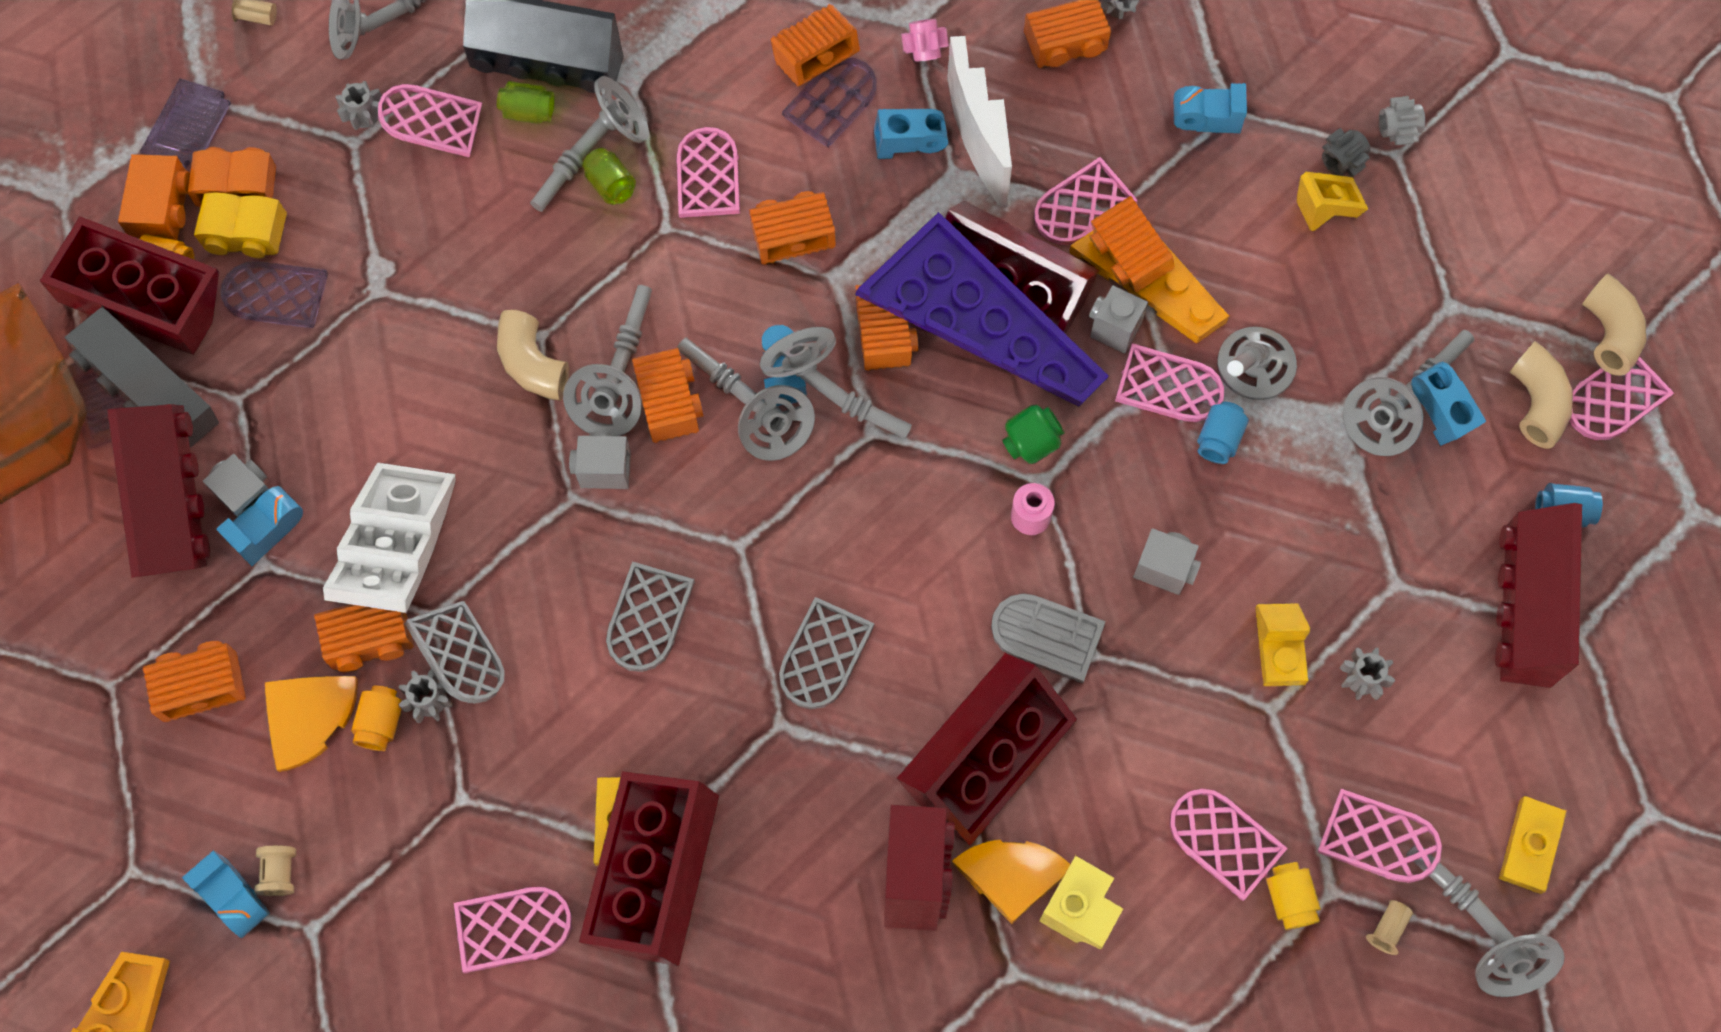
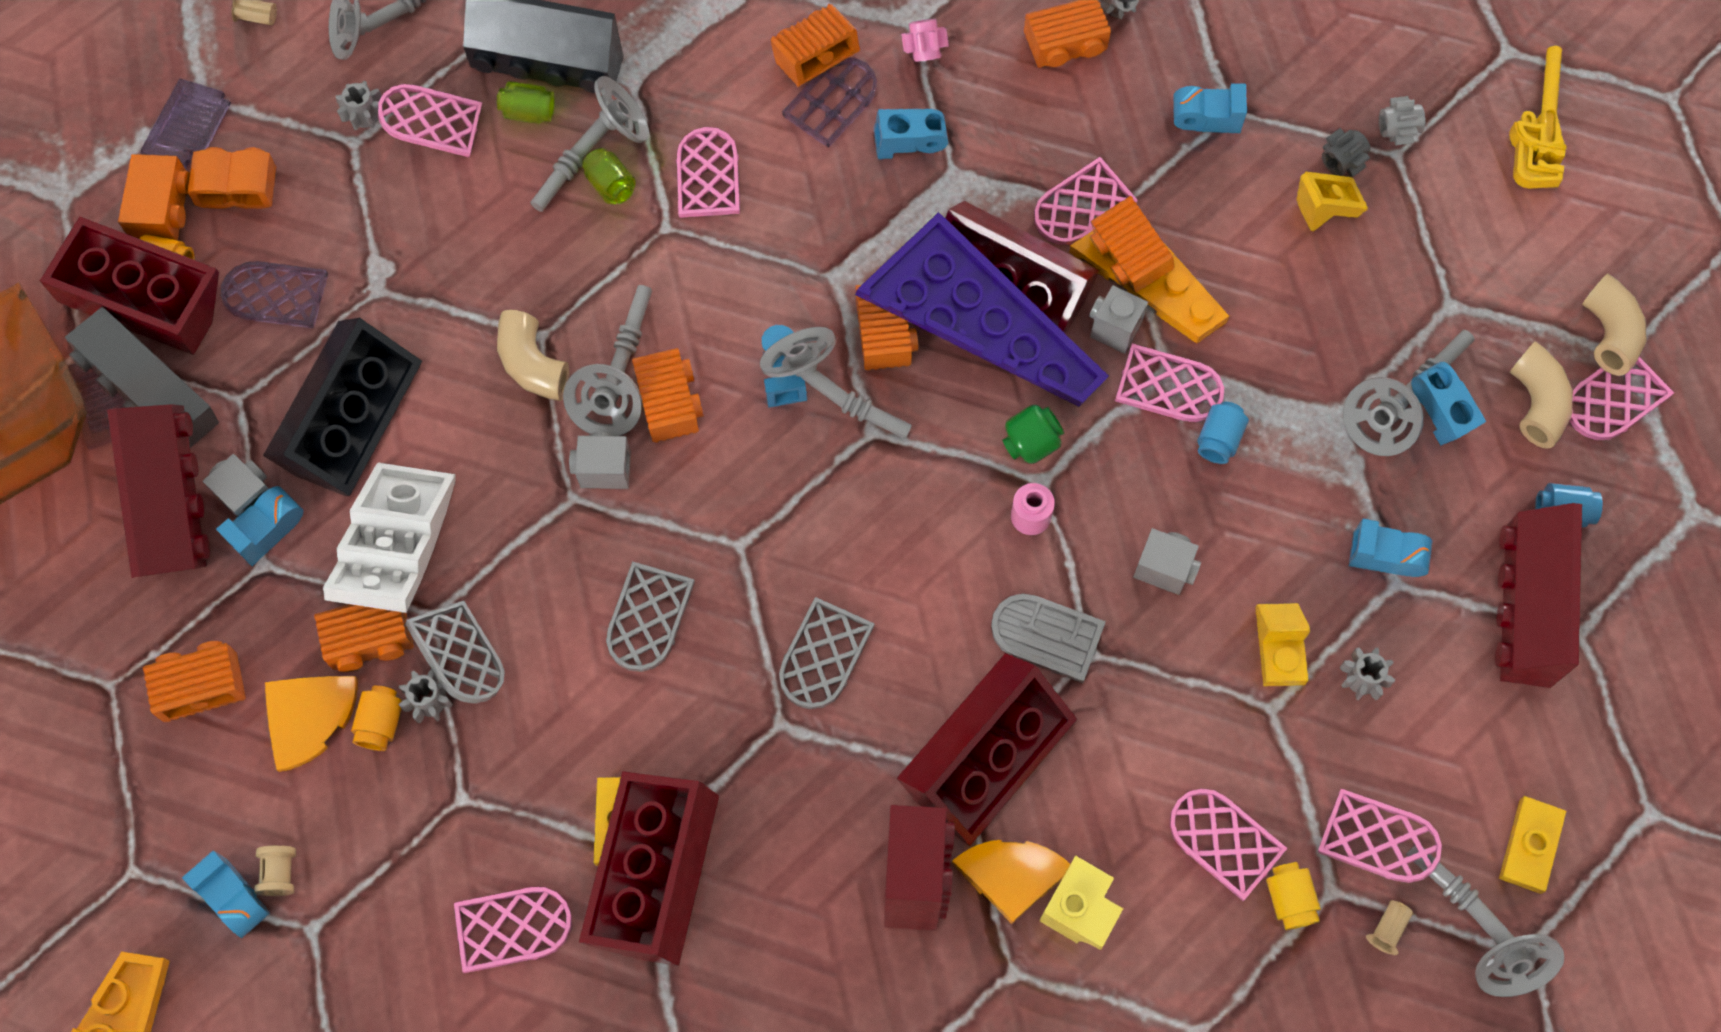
(240, 224): yellow brick -> none
(343, 407): none -> black slope
(766, 411): light grey dish -> none
(792, 227): orange brick -> none
(980, 121): white slope -> none
(1254, 359): light grey dish -> none
(1390, 550): none -> dark azure leg
(1541, 137): none -> yellow piece

